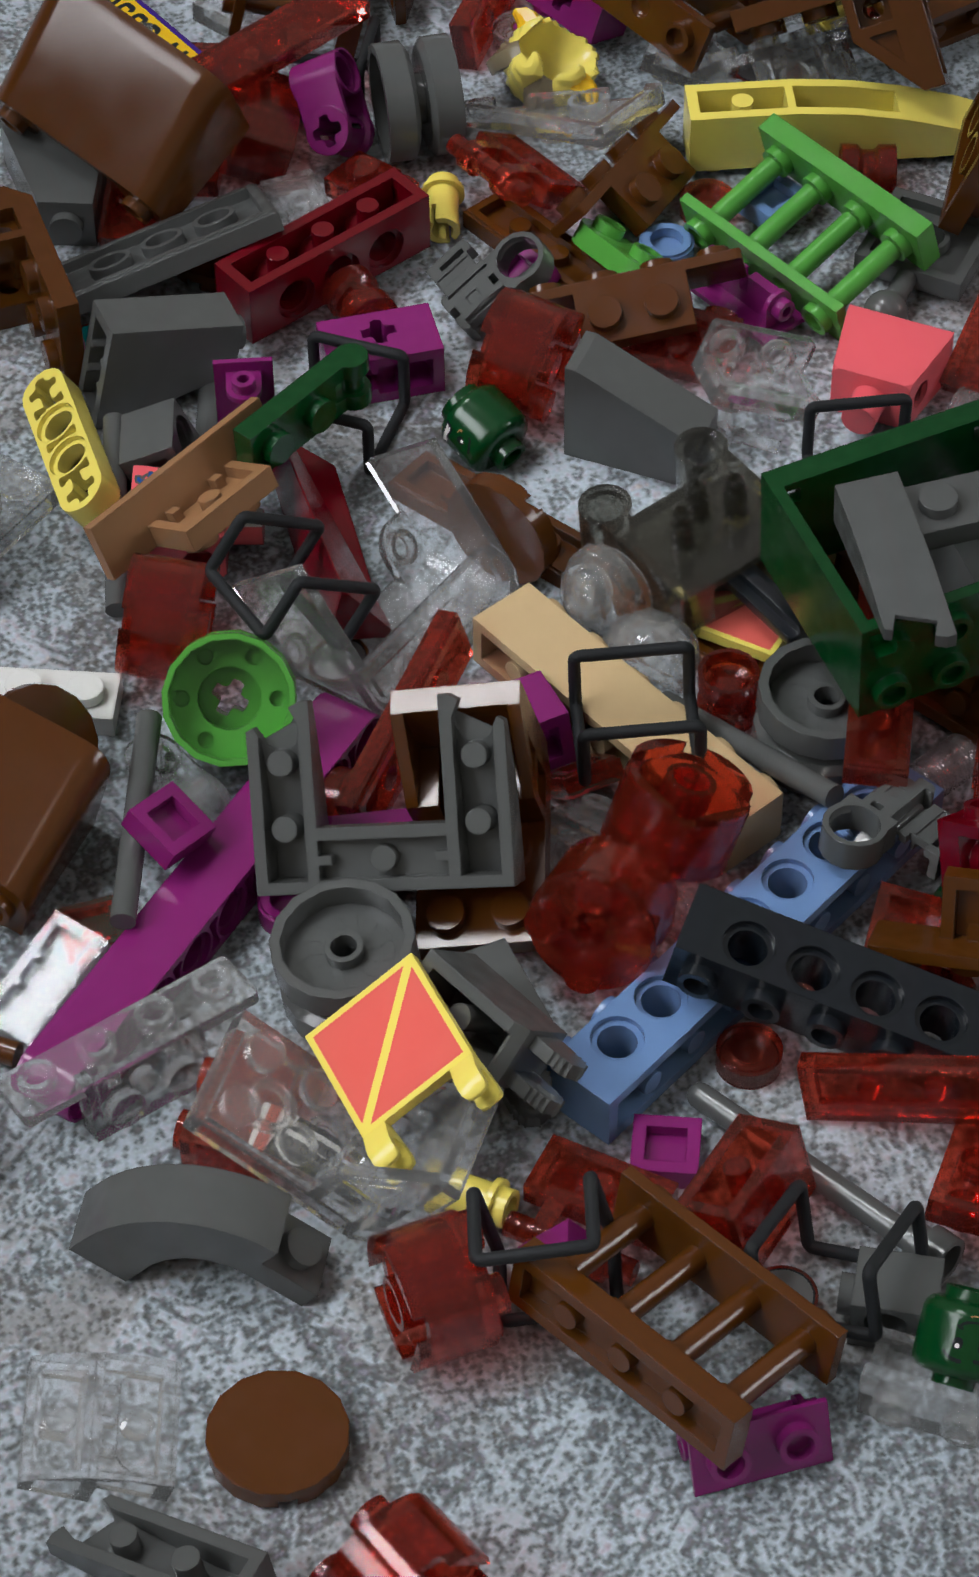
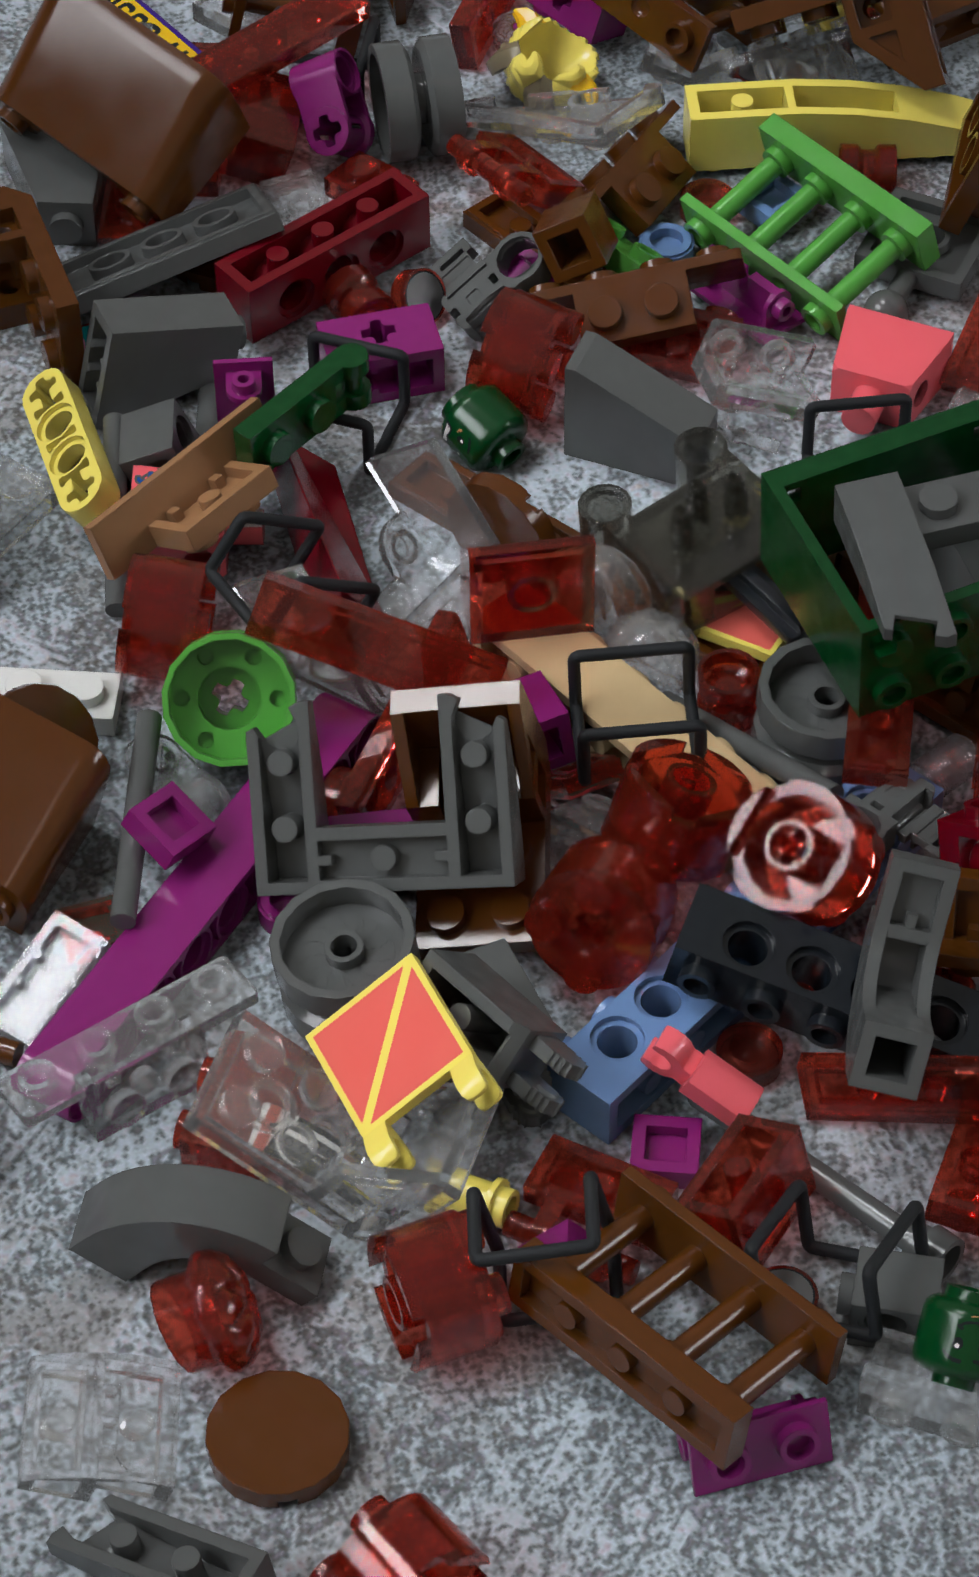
(209, 1314): none -> clear red piece
(365, 639): none -> clear red tile
(419, 287): none -> tile
(445, 196): light yellow pin -> none
(528, 588): none -> clear red slope
(575, 237): none -> reddish brown brick
(702, 1076): none -> coral bar
(836, 868): none -> clear red brick
(895, 975): none -> dark grey arch

